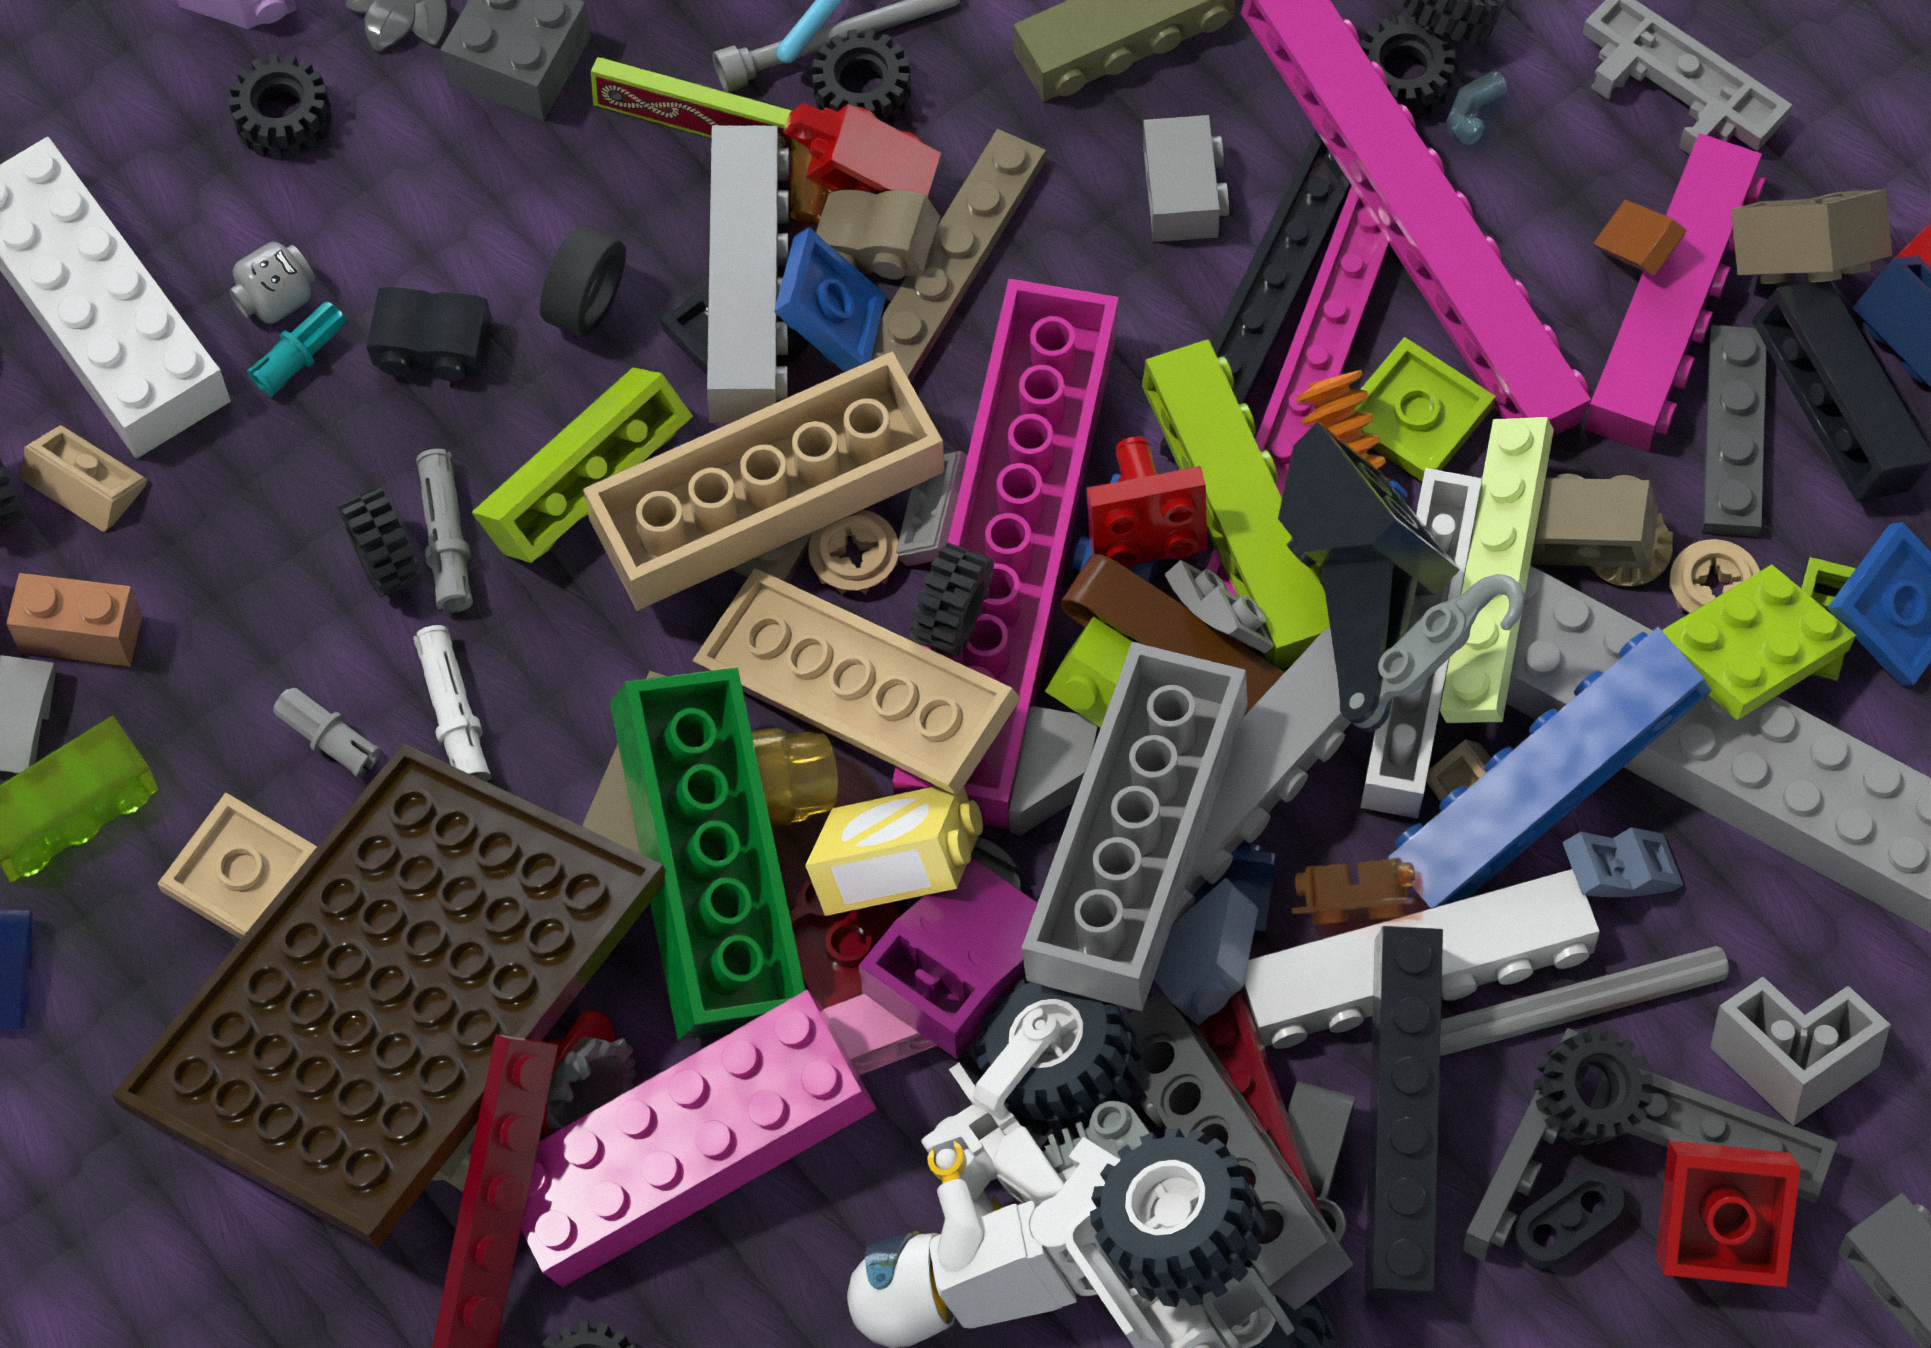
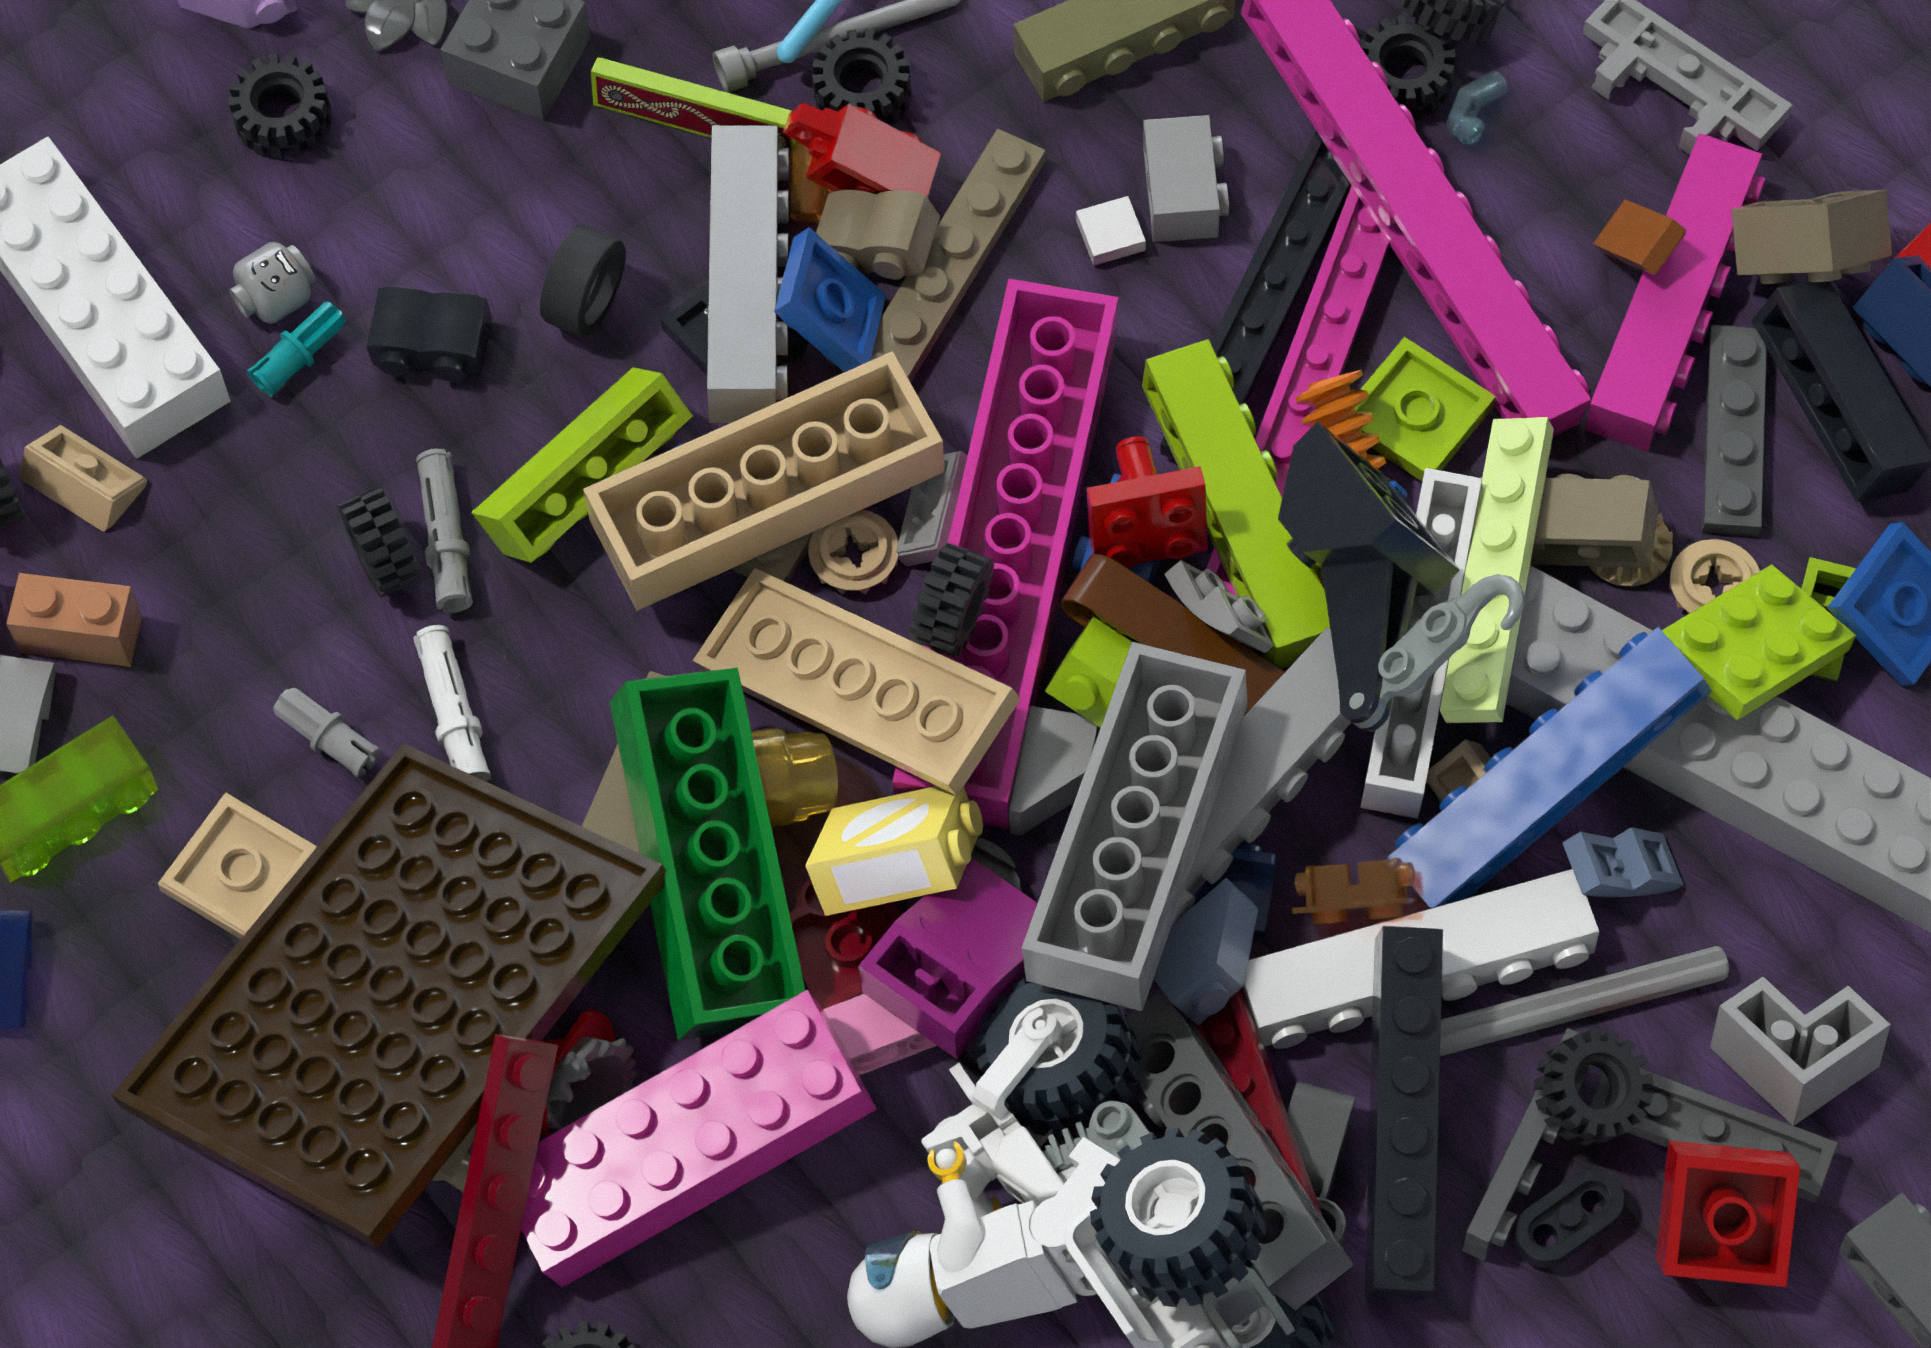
(1110, 230): none -> white tile

